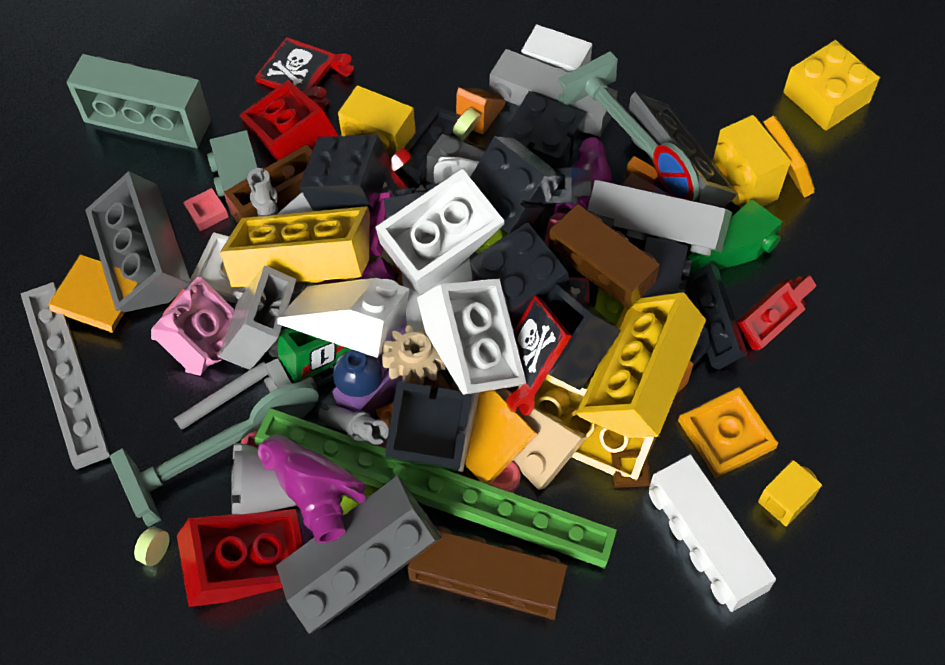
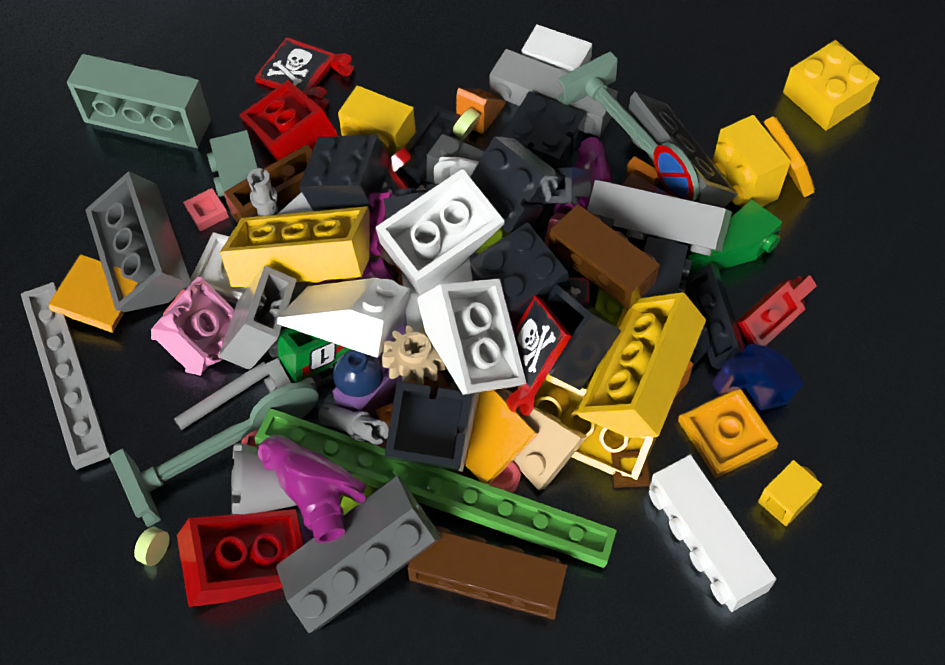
(764, 374): none -> clear blue brick

